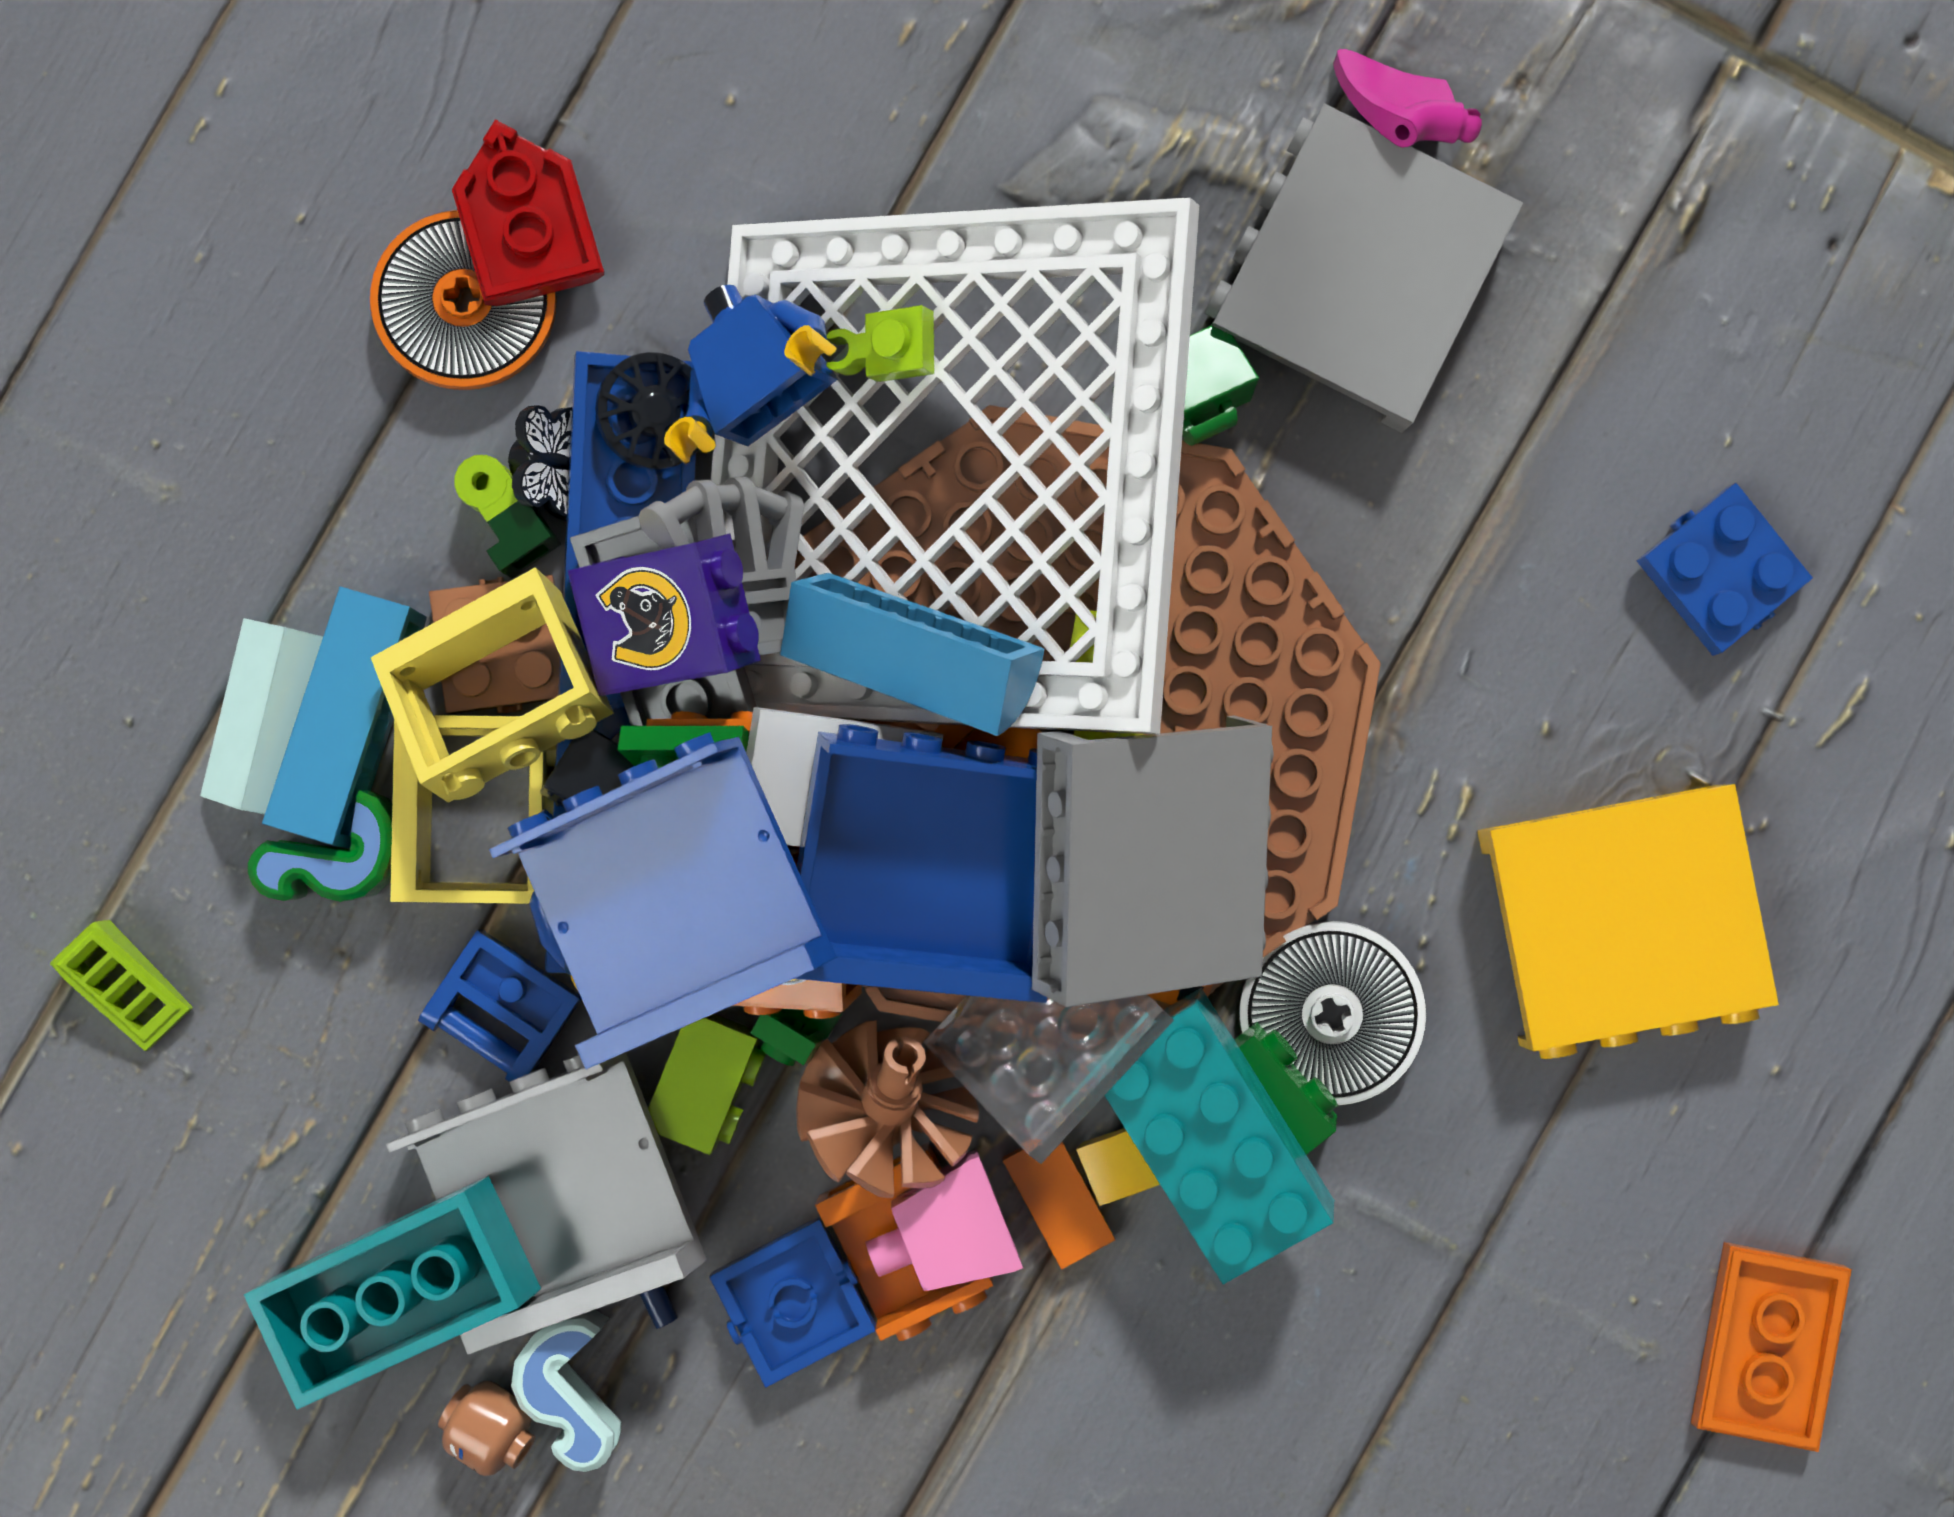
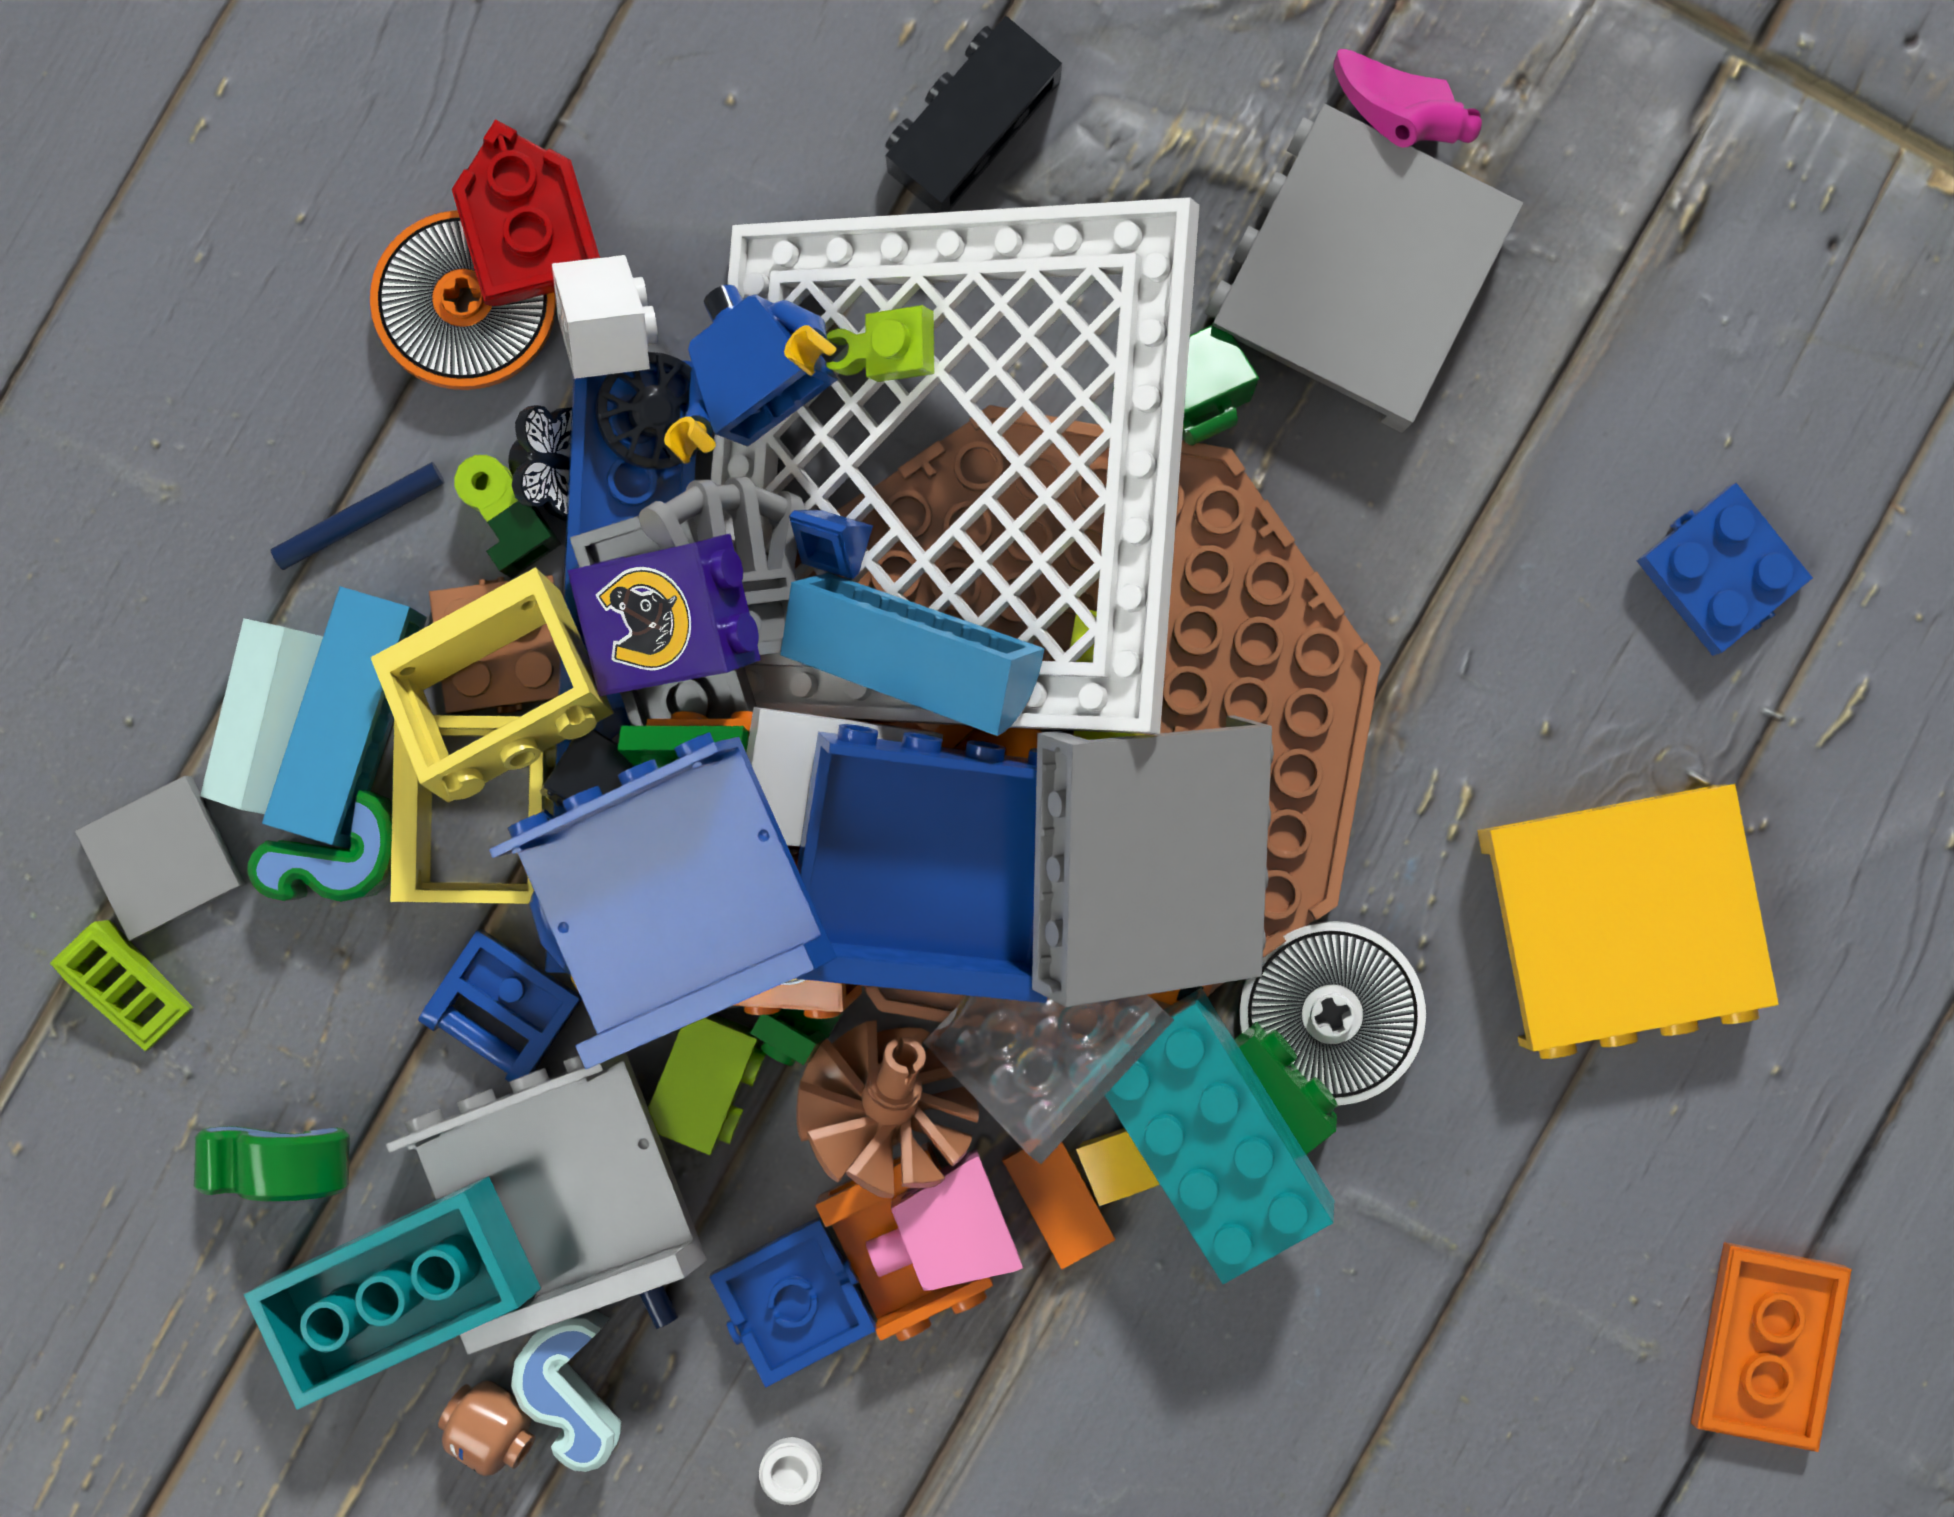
(160, 858): none -> light grey tile
(271, 1164): none -> green animal
(357, 516): none -> dark blue bar
(603, 316): none -> white brick
(790, 1471): none -> white tile
(830, 541): none -> blue slope
(972, 115): none -> black brick

